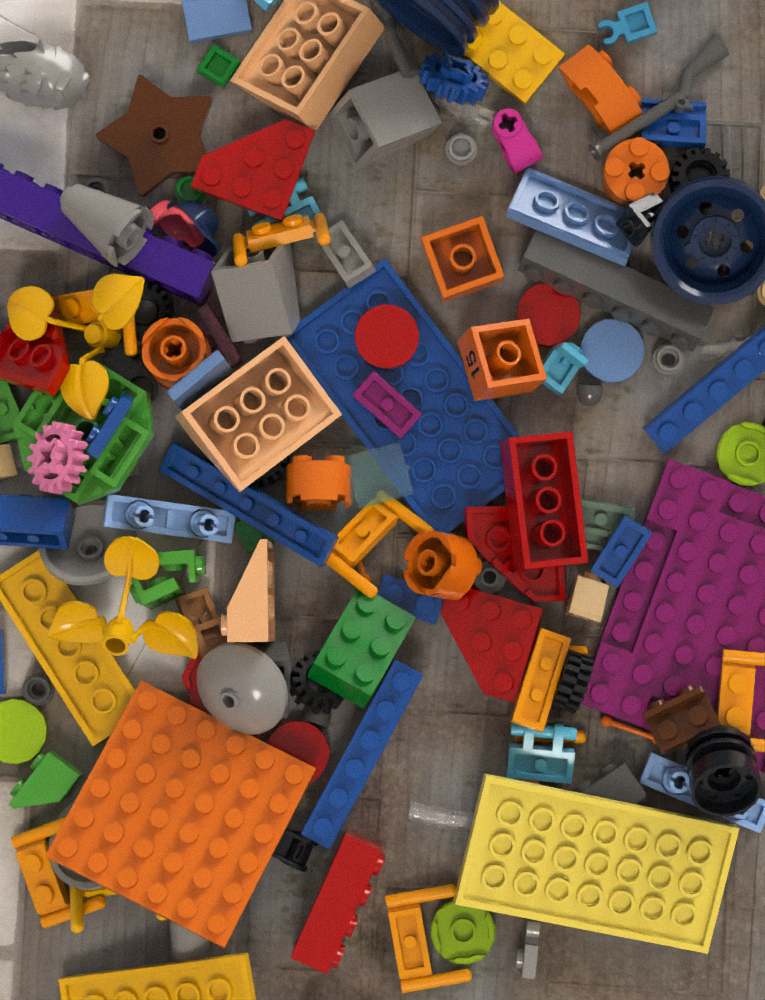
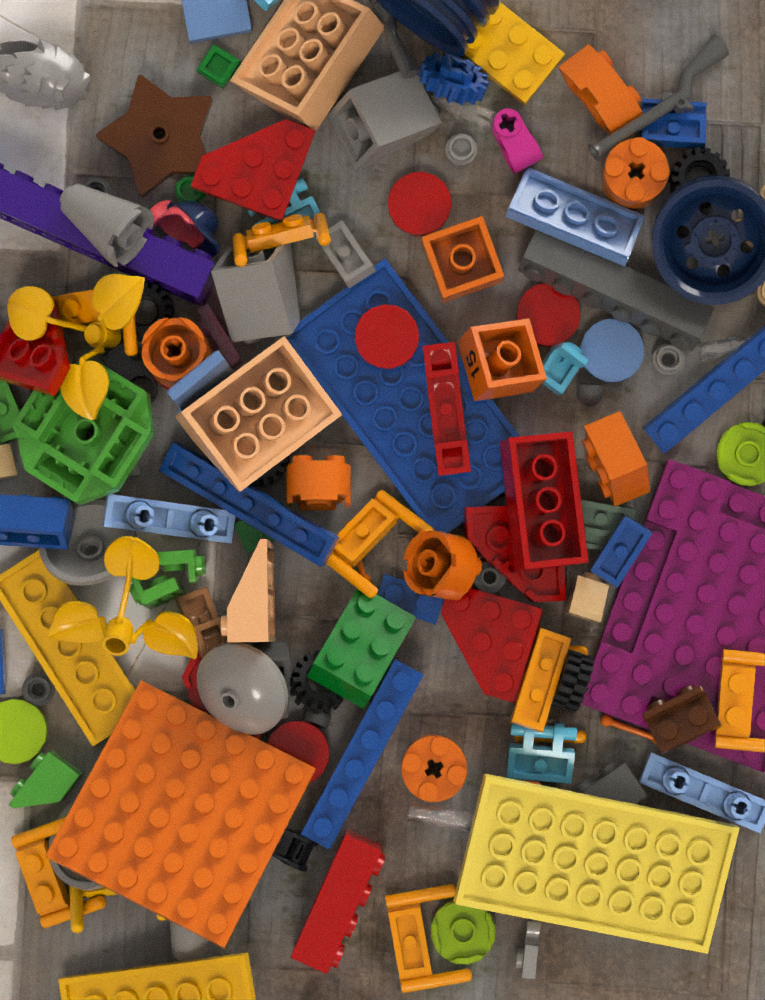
(57, 457): bright pink gear -> none
(115, 412): blue plate -> none
(379, 475): clear light blue piece -> none
(387, 405): magenta plate -> none
(419, 204): none -> red tile
(428, 786): none -> orange brick
(446, 408): none -> red slope
(616, 459): none -> orange brick
(632, 24): dark azure plate -> none
(637, 218): black bracket -> none
(722, 771): black wheel -> none

